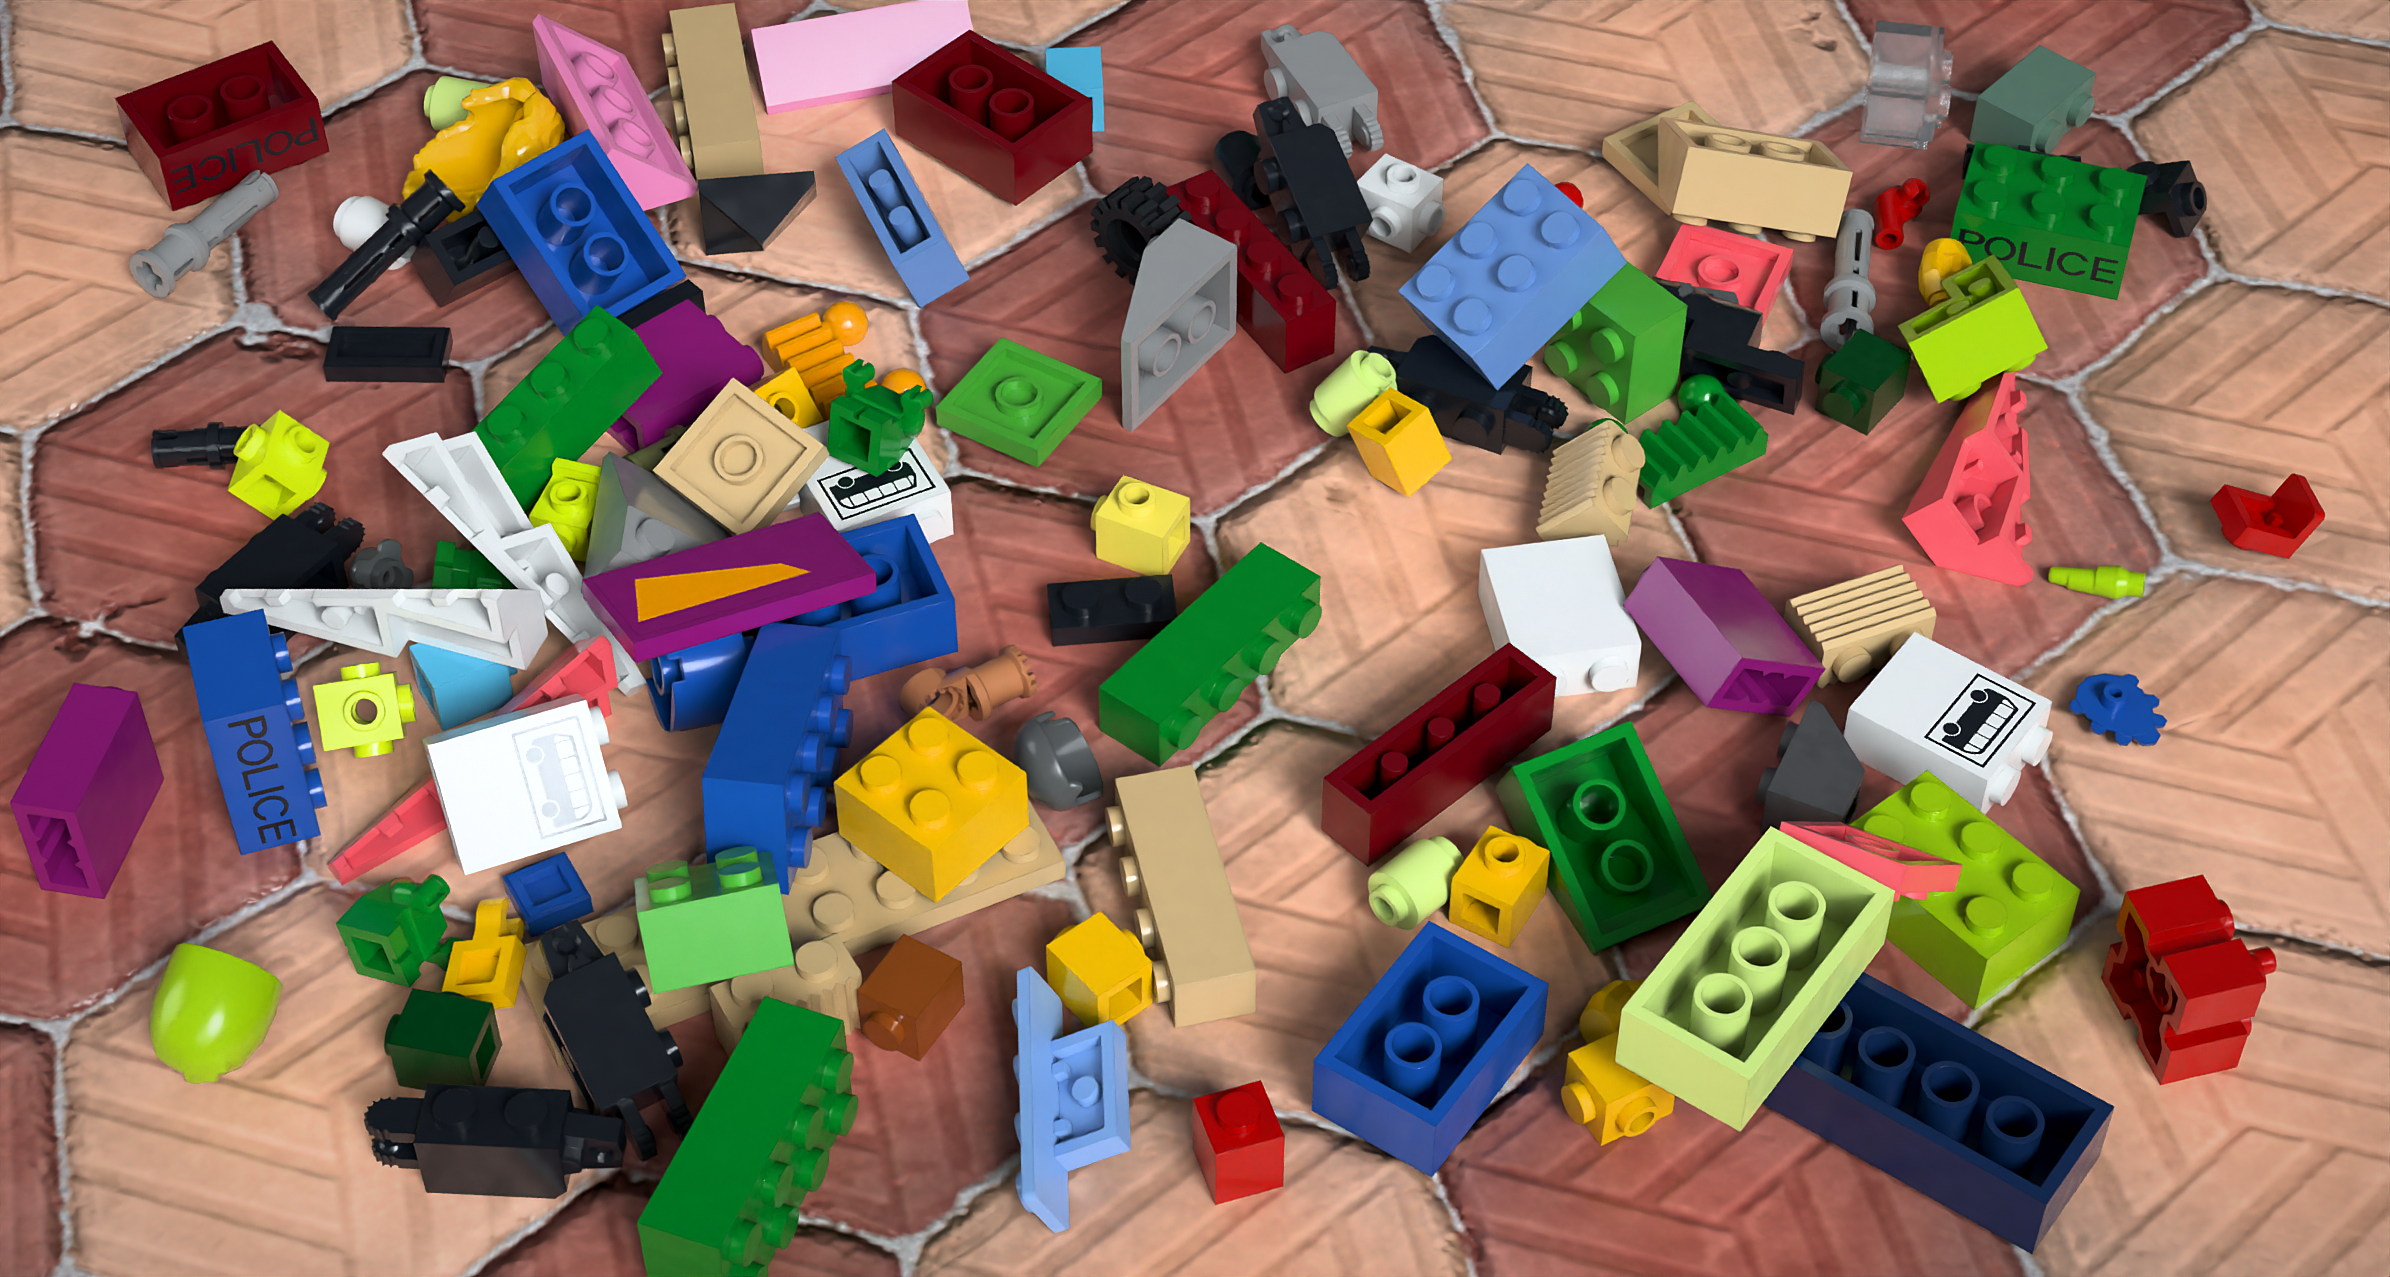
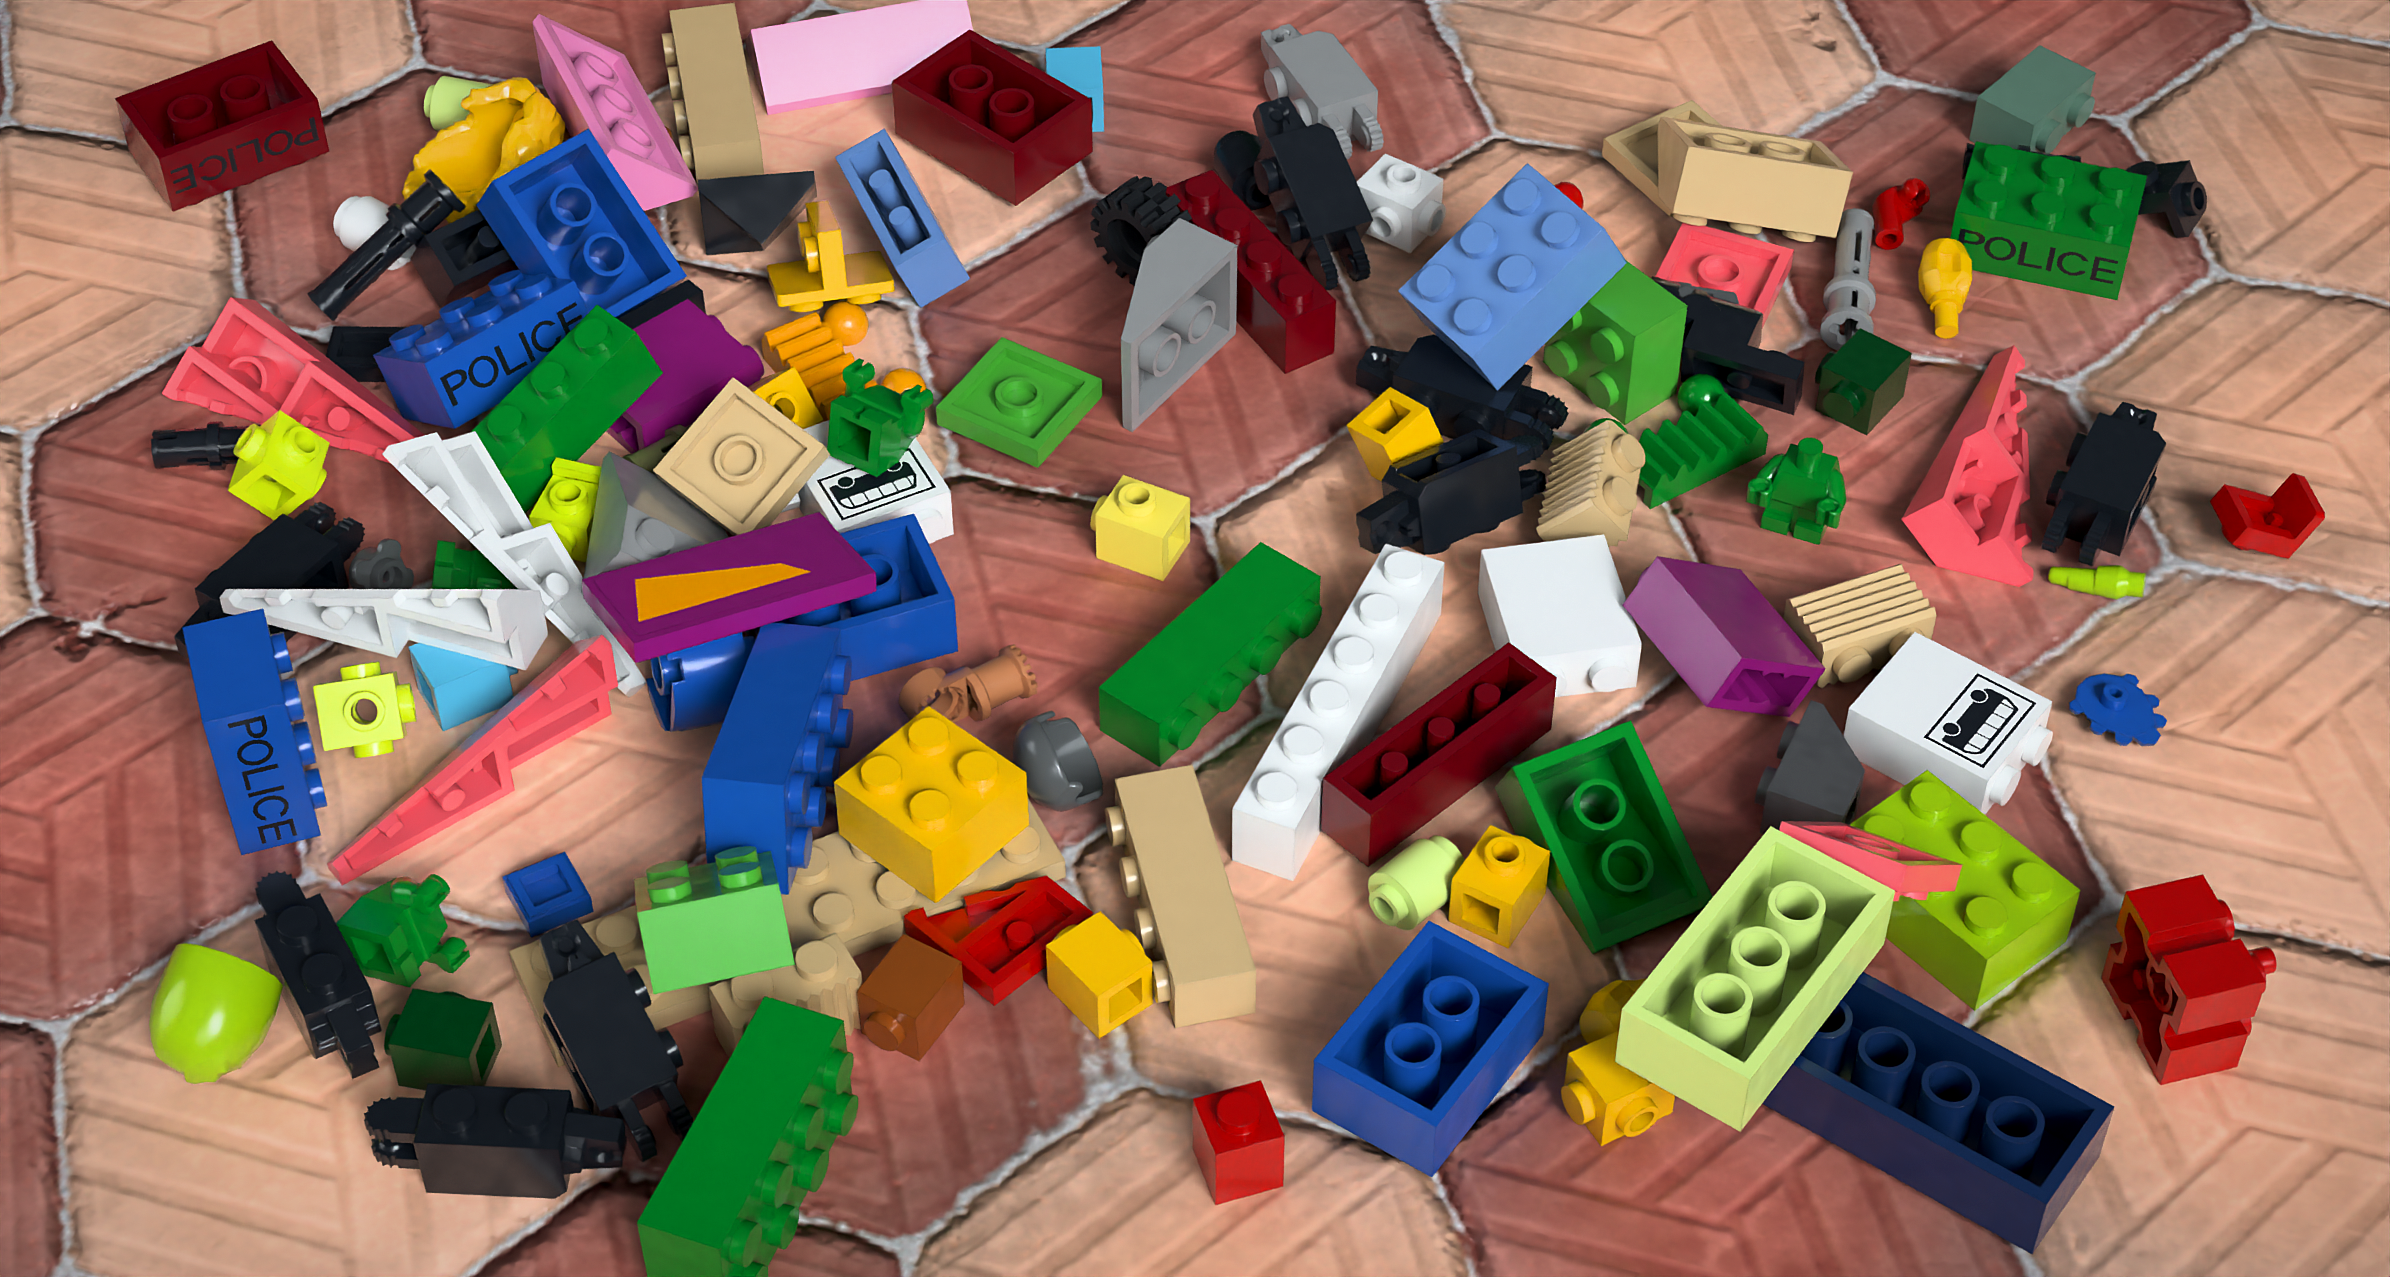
(88, 790): magenta brick -> none
(189, 244): light grey pin -> none
(263, 366): none -> coral wedge
(317, 974): none -> black hinge
(478, 347): none -> blue brick
(491, 962): yellow plate -> none
(525, 782): white brick -> none
(826, 271): none -> yellow bracket
(1000, 933): none -> red wing
(1069, 1098): light blue bracket -> none
(1110, 609): black plate -> none
(1337, 710): none -> white brick
(1351, 390): yellowish green brick -> none
(1452, 493): none -> black hinge
(1800, 492): none -> green piece
(1905, 87): clear brick -> none
(1974, 332): lime brick -> none
(2106, 483): none -> black hinge

